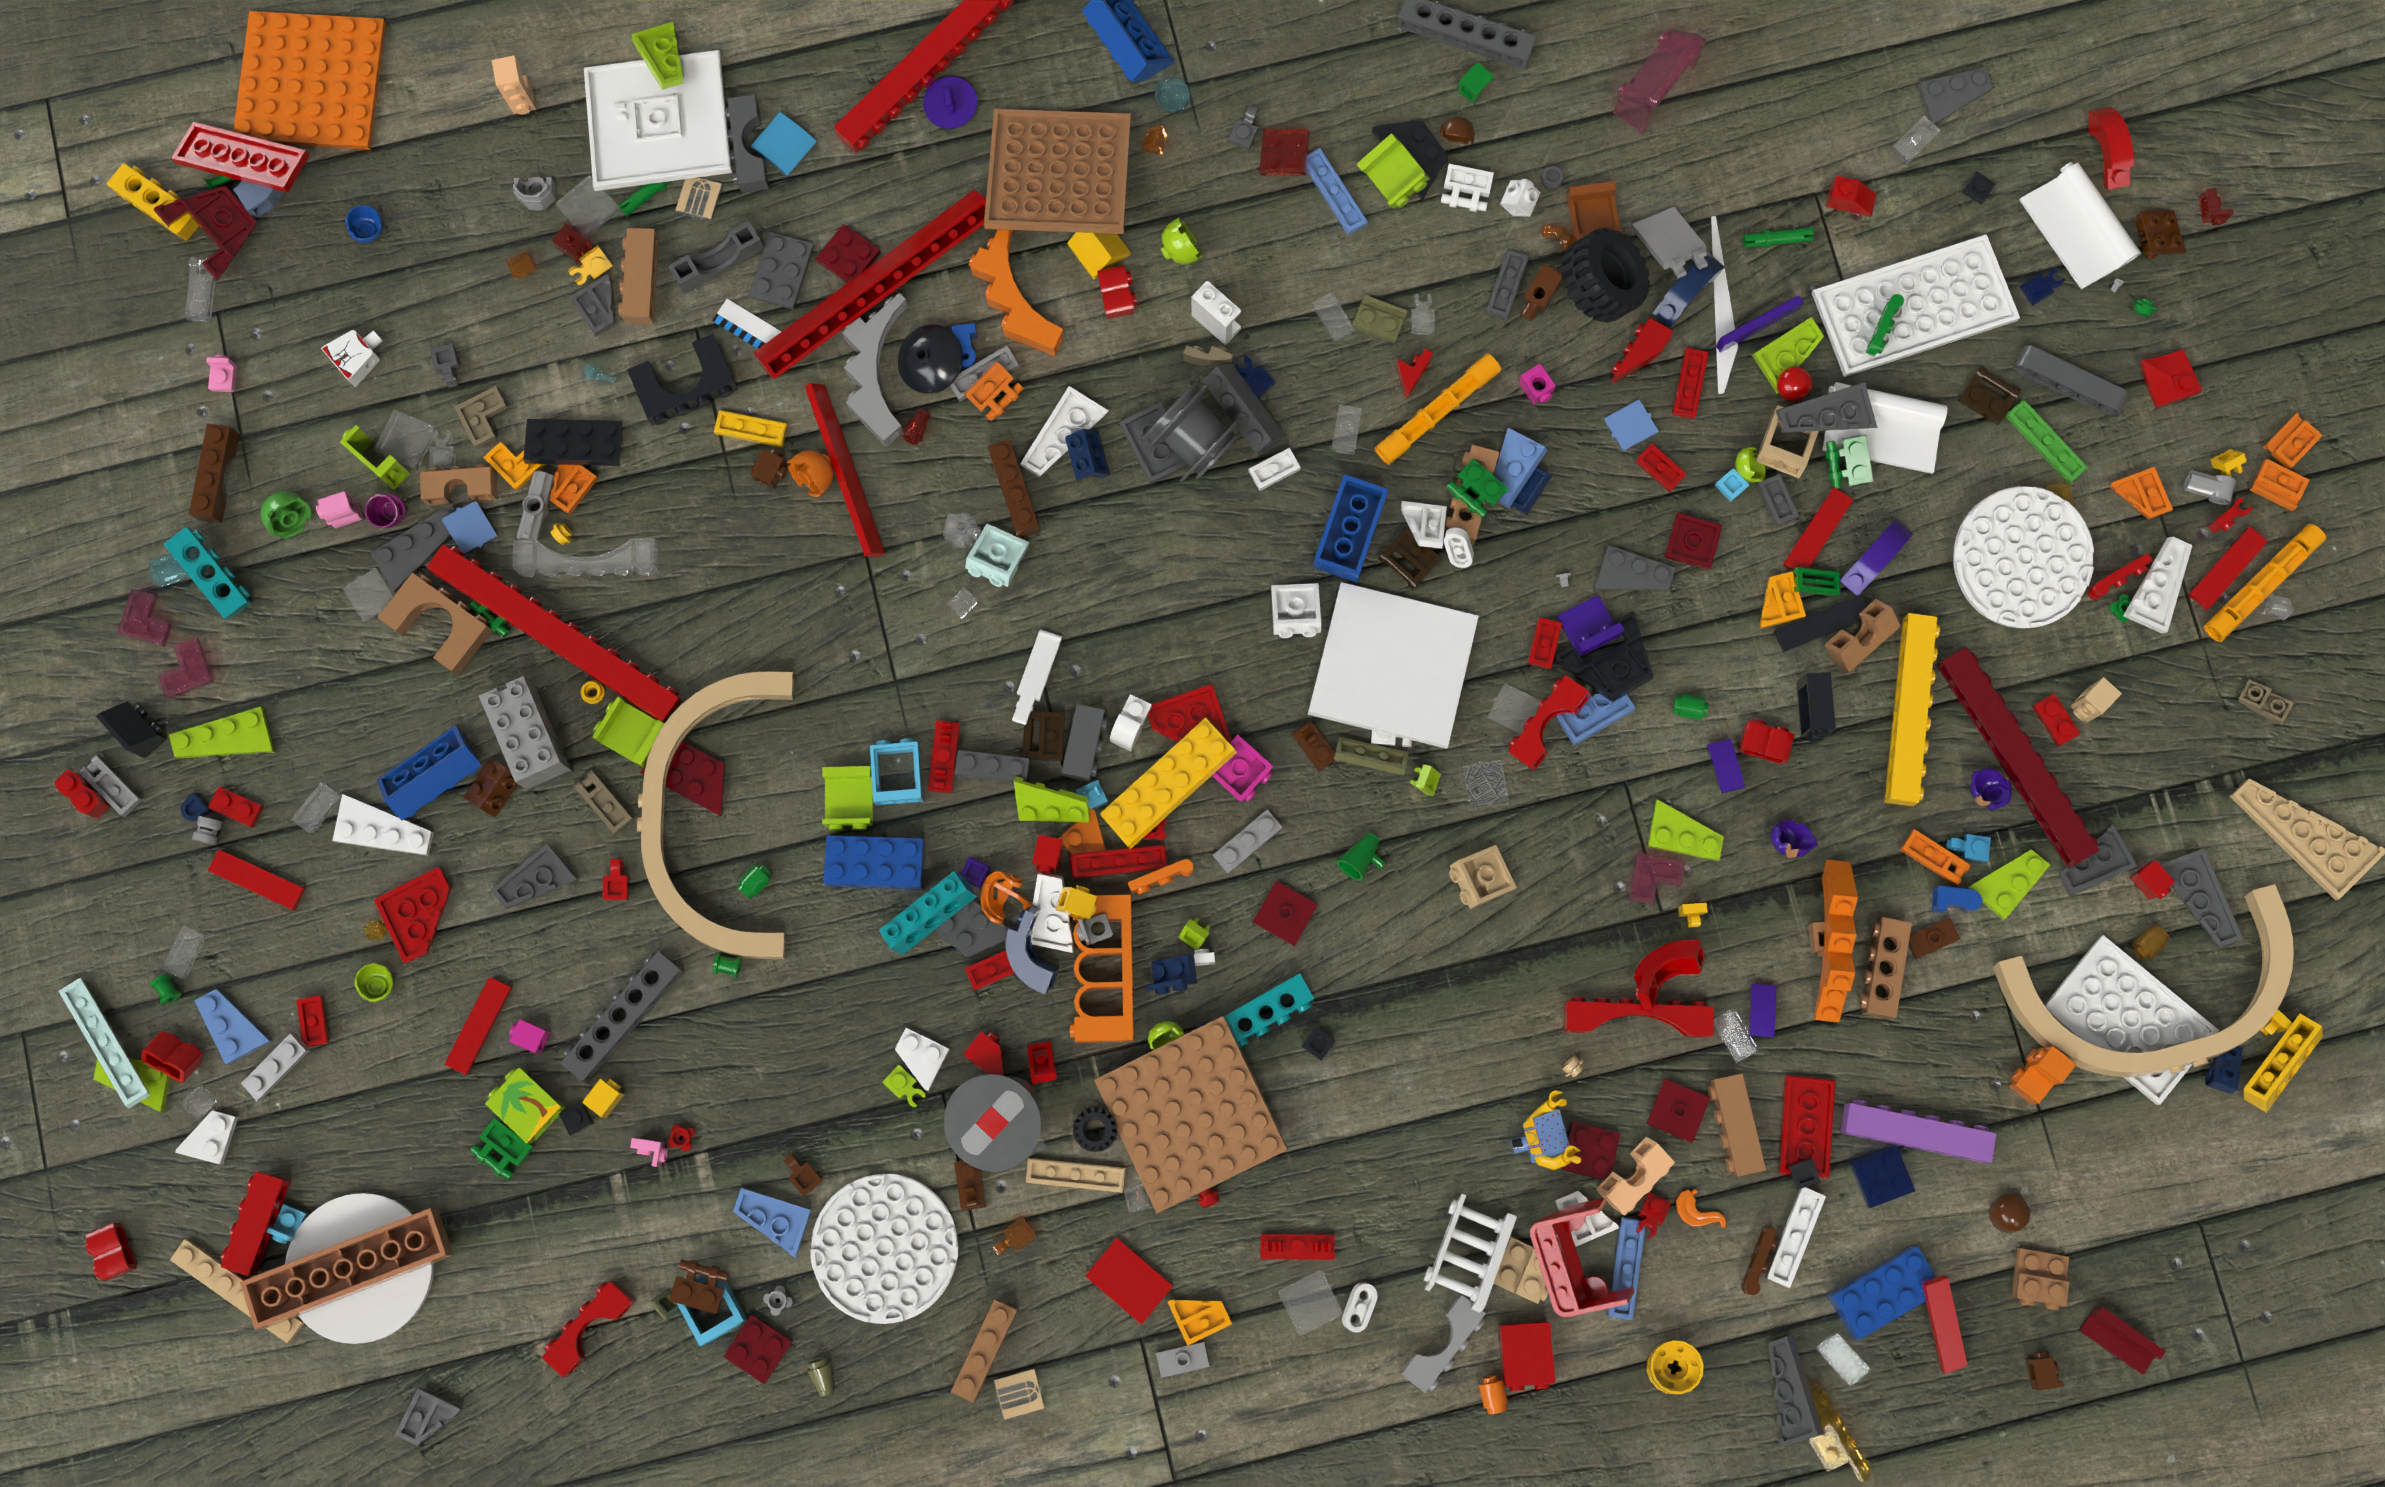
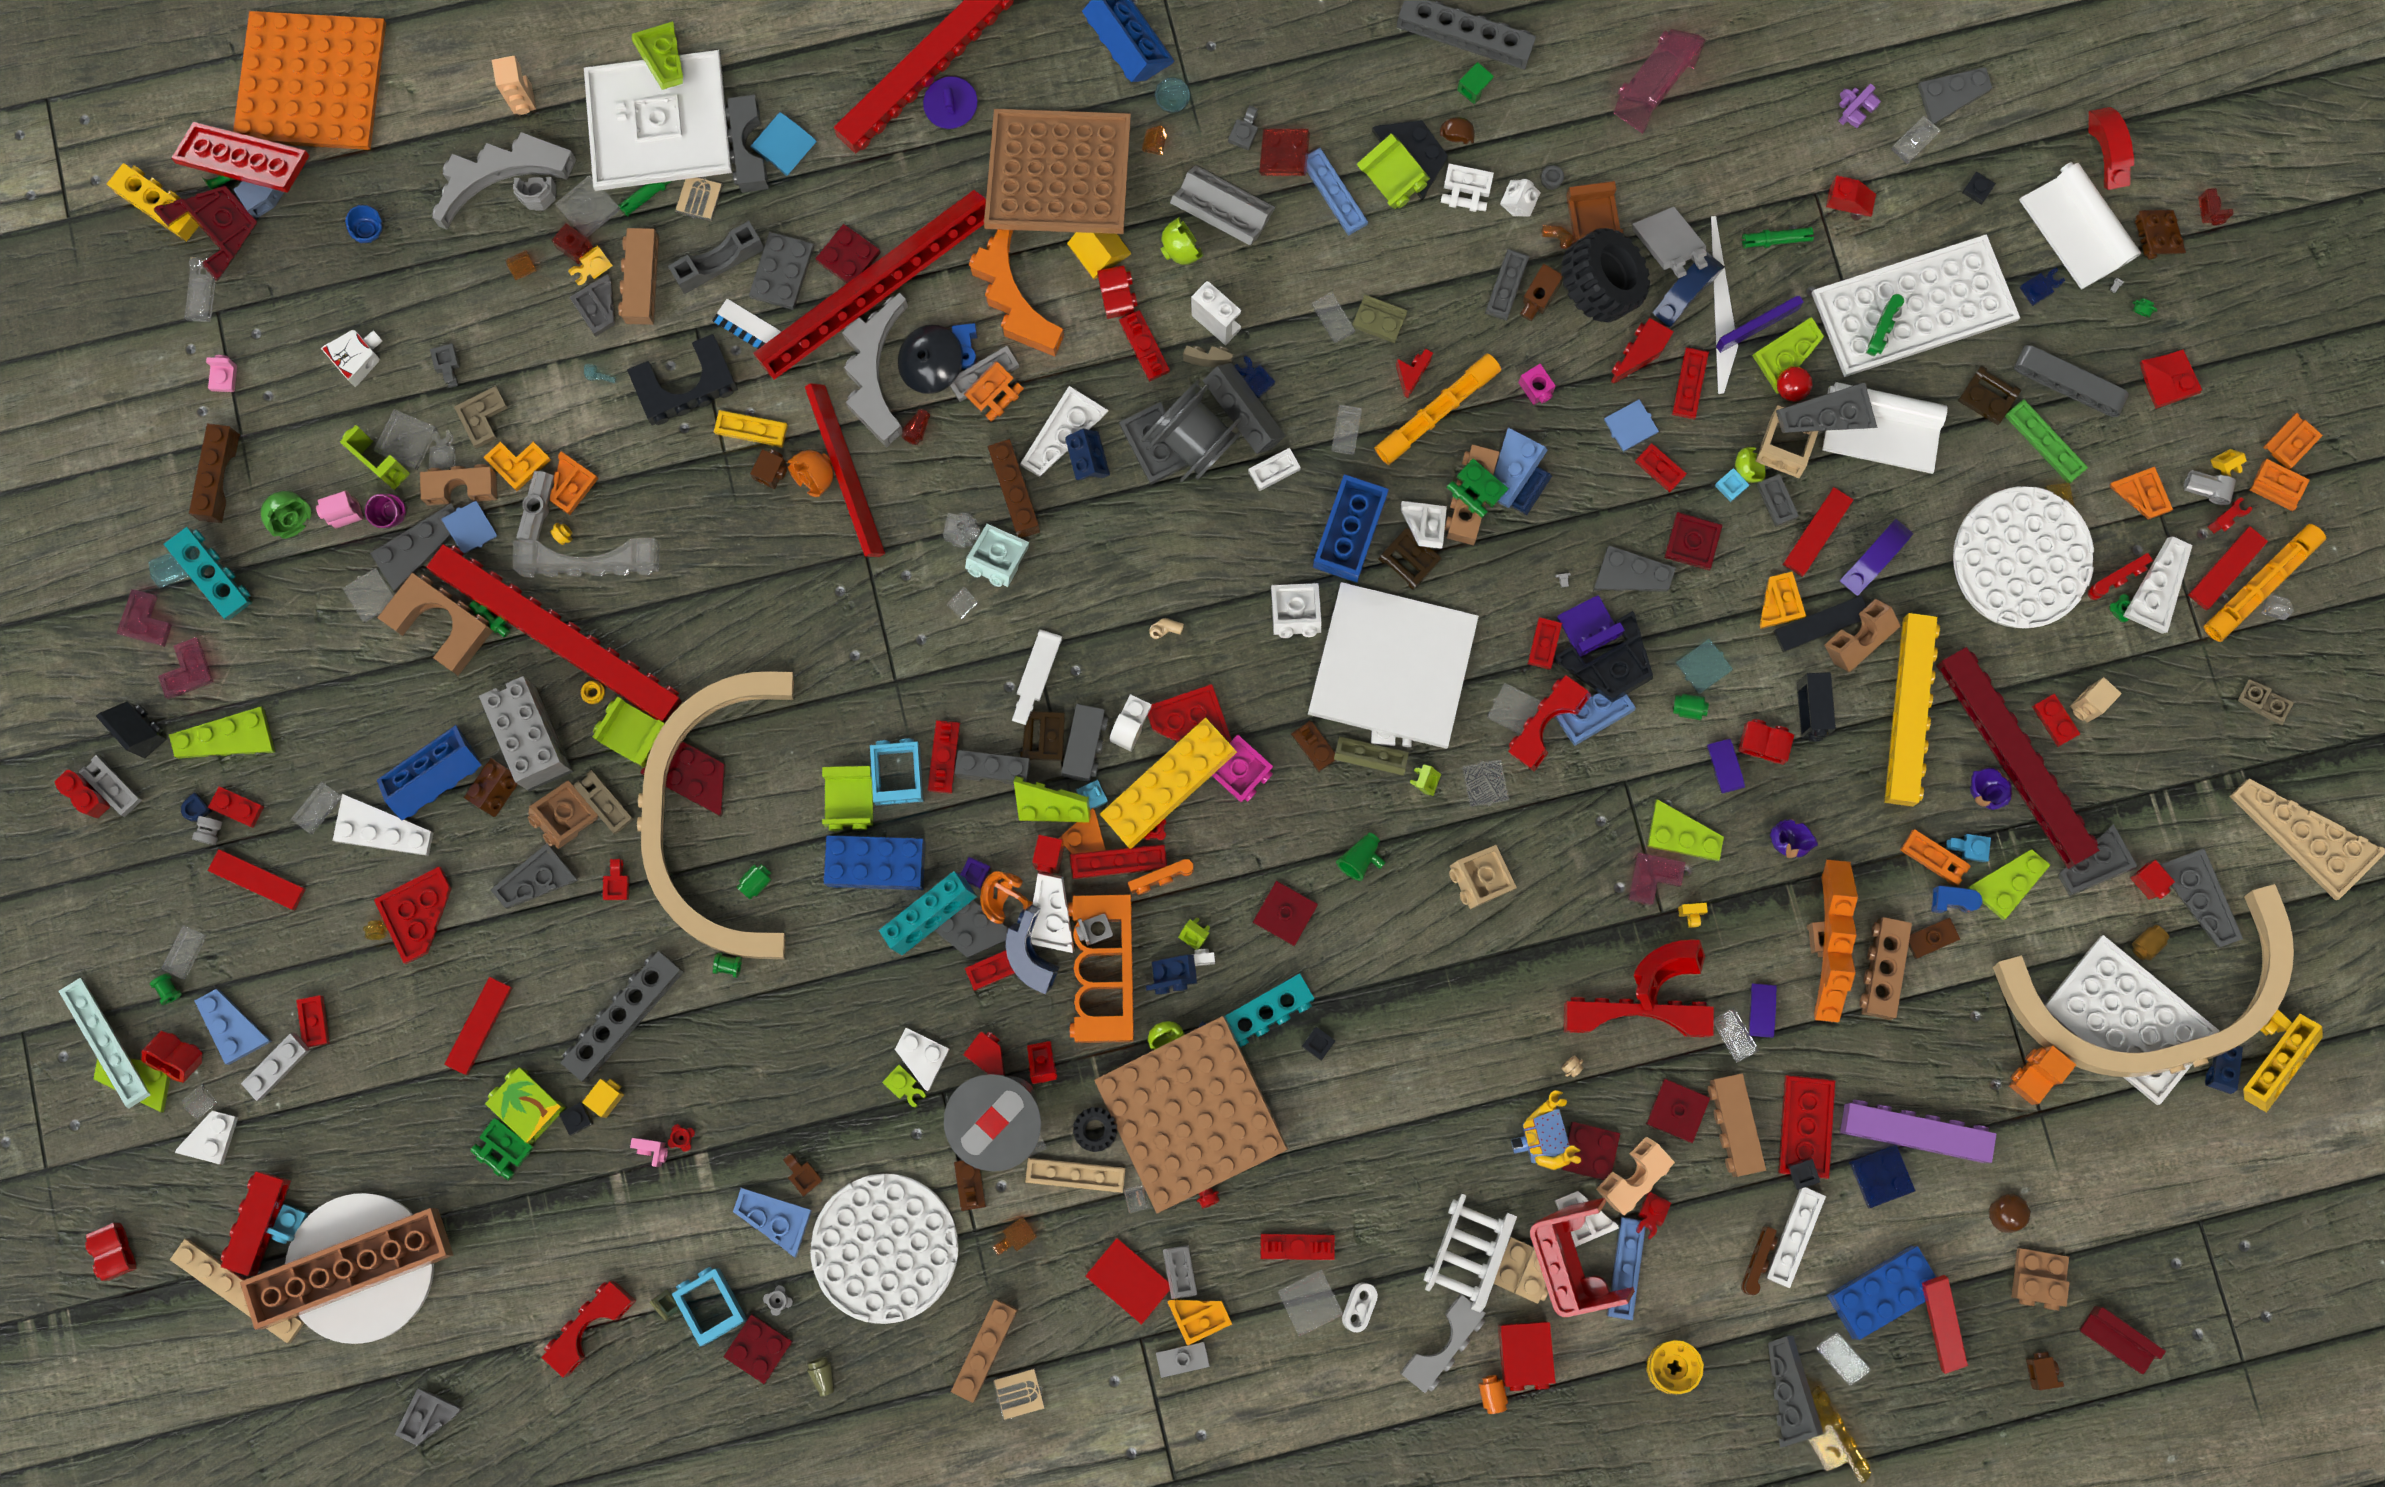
(374, 982): lime hair -> none
(495, 164): none -> light grey arch
(529, 1036): dark pink brick -> none
(561, 815): none -> medium nougat plate
(573, 442): black plate -> none
(698, 1294): reddish brown plate -> none
(1077, 902): yellow brick -> none
(1144, 345): none -> red plate
(1164, 626): none -> tan arm
(1180, 1272): none -> light grey plate
(1222, 205): none -> light grey slope
(1247, 841): light grey plate -> none
(1421, 318): clear plate -> none
(1458, 547): white plate -> none
(1689, 1214): orange piece -> none
(1704, 666): none -> clear light blue piece
(1799, 580): green tile -> none
(1852, 113): none -> medium lavender hips
(1856, 461): plate -> none

